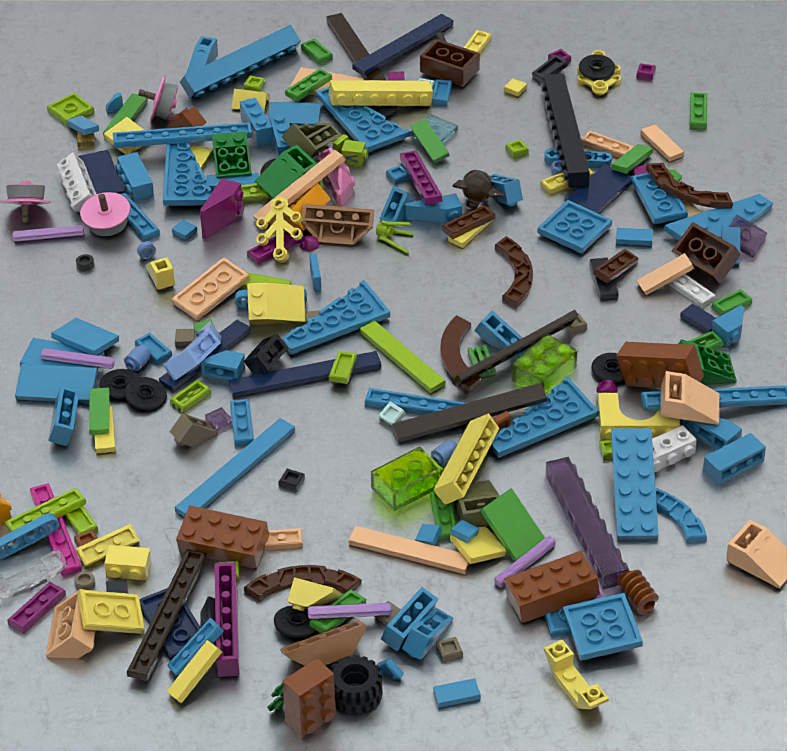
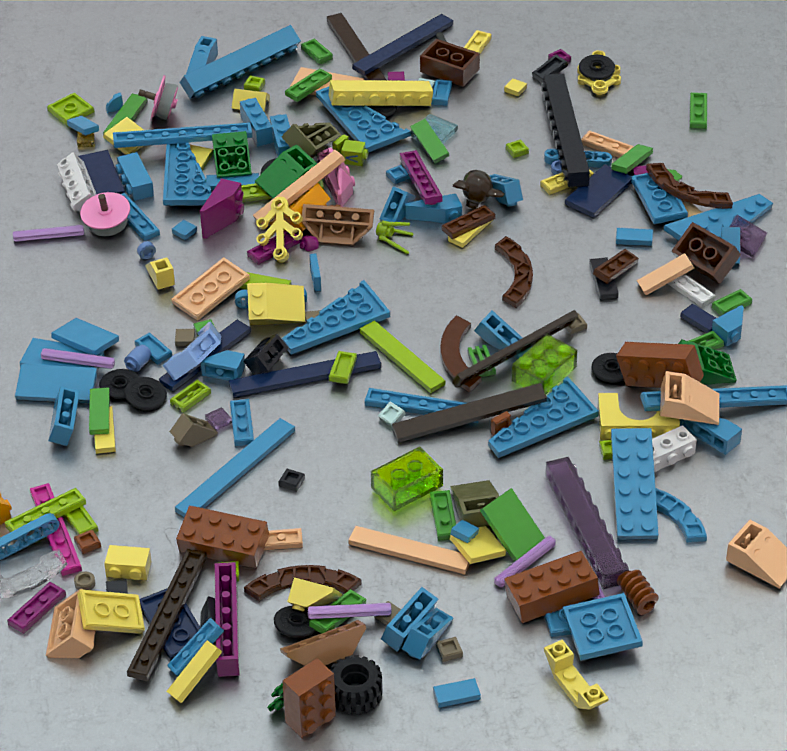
(25, 195): piece -> none
(85, 262): pearl dark grey tile -> none
(97, 550): light yellow tile -> none
(187, 118): dark orange slope -> none
(297, 112): dark azure tile -> none
(390, 668): dark azure tile -> none
(429, 534): dark azure tile -> none
(443, 452): medium blue brick -> none
(466, 459): light yellow brick -> none
(574, 226): dark azure plate -> none
(606, 386): magenta piece -> none
(646, 71): magenta tile -> none
(662, 142): light nougat tile -> none
(734, 458): dark azure brick -> none

